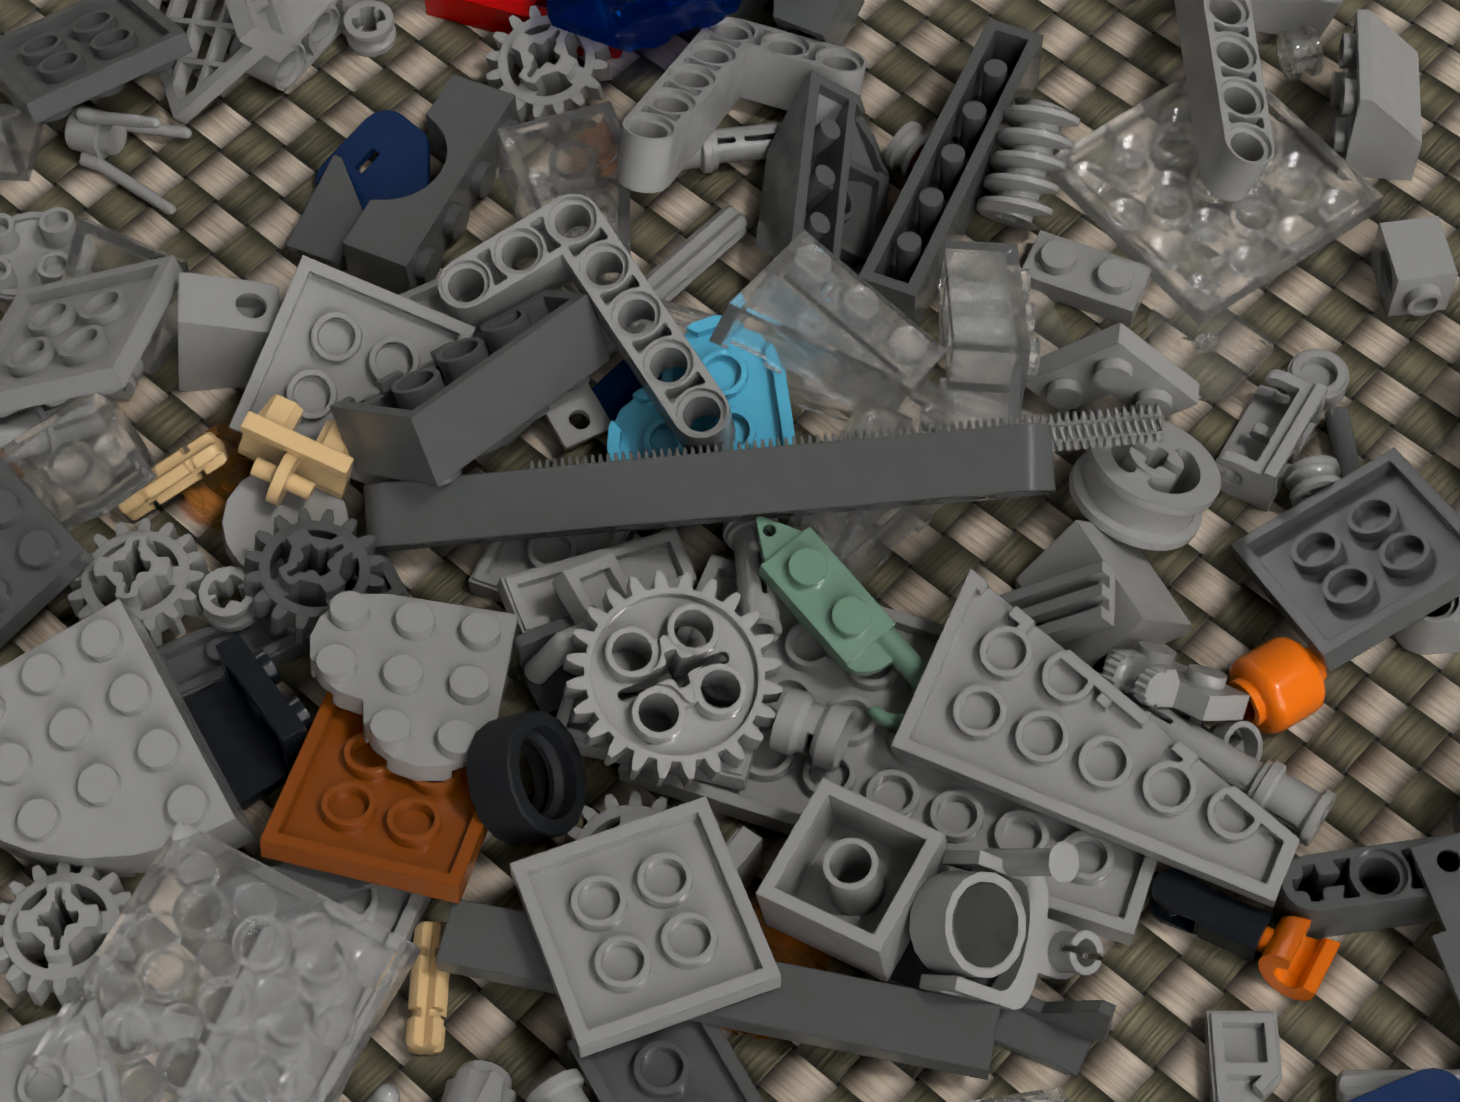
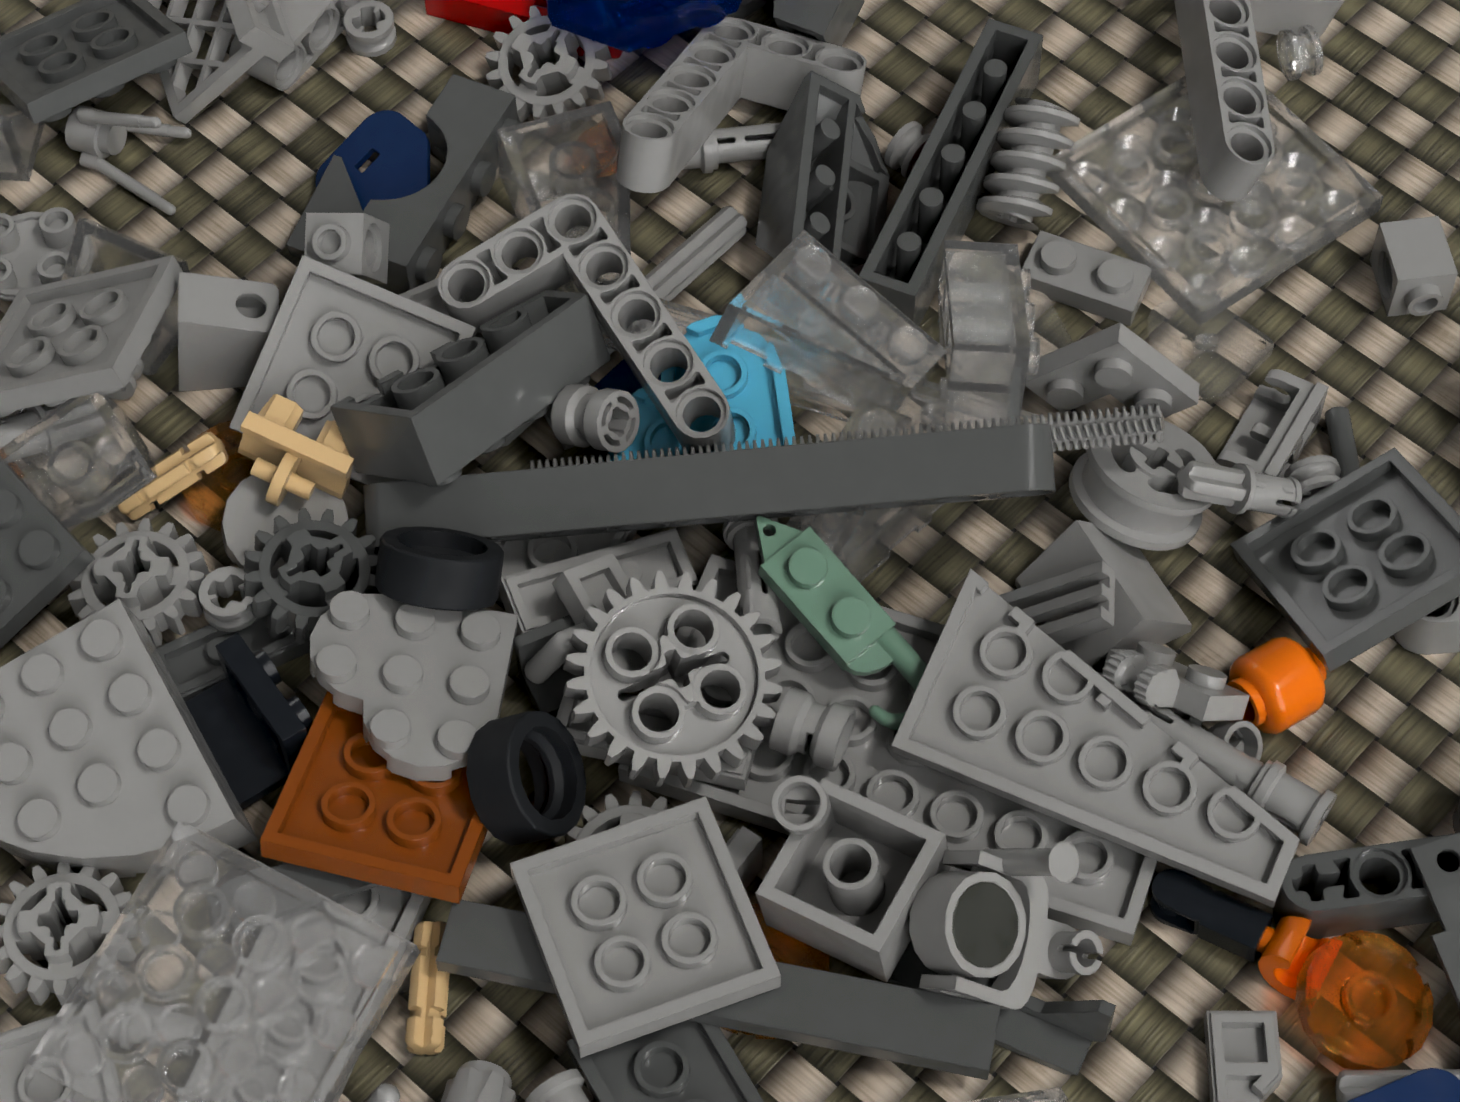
(349, 243): none -> light grey brick
(439, 568): none -> black tyre
(595, 418): none -> light grey wheel
(802, 791): none -> light grey hinge
(1239, 488): none -> light grey axle
(1322, 367): light grey tile -> none
(1364, 1001): none -> clear orange tile
(1376, 101): light grey slope -> none

